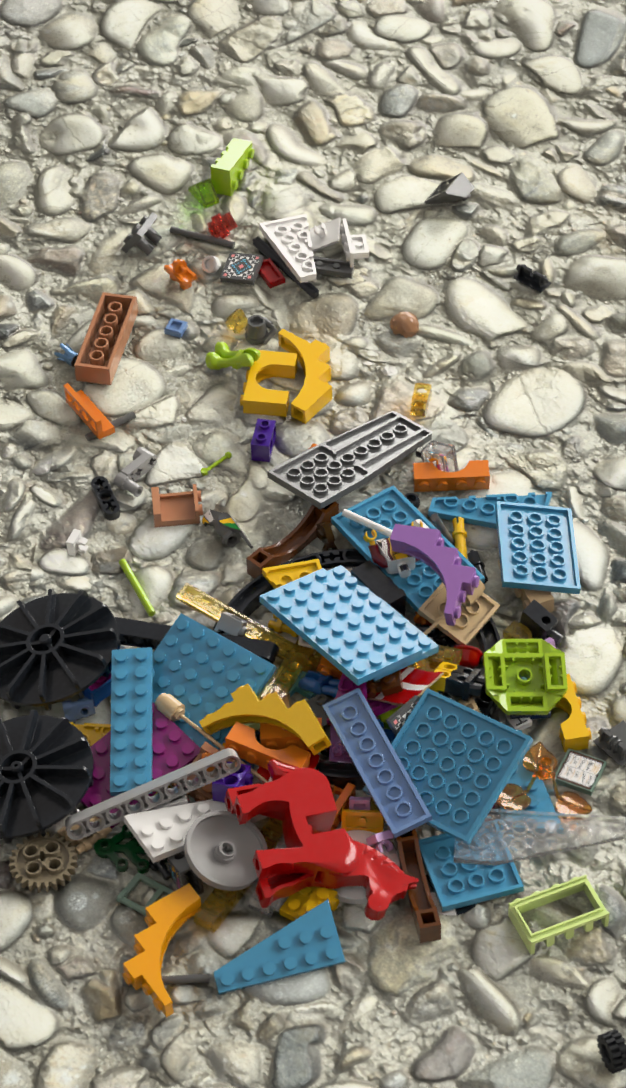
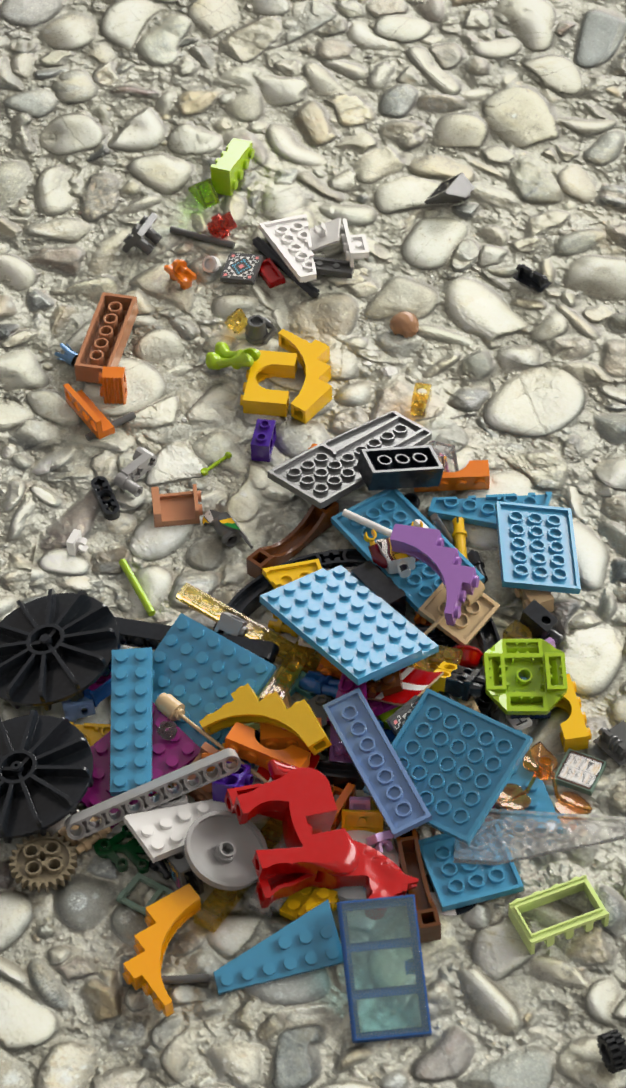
(113, 385): none -> orange brick
(167, 734): none -> clear smoke plate
(176, 328): medium blue tile -> none
(326, 536): dark brown plate -> none
(383, 969): none -> clear light blue door
(400, 467): none -> black brick

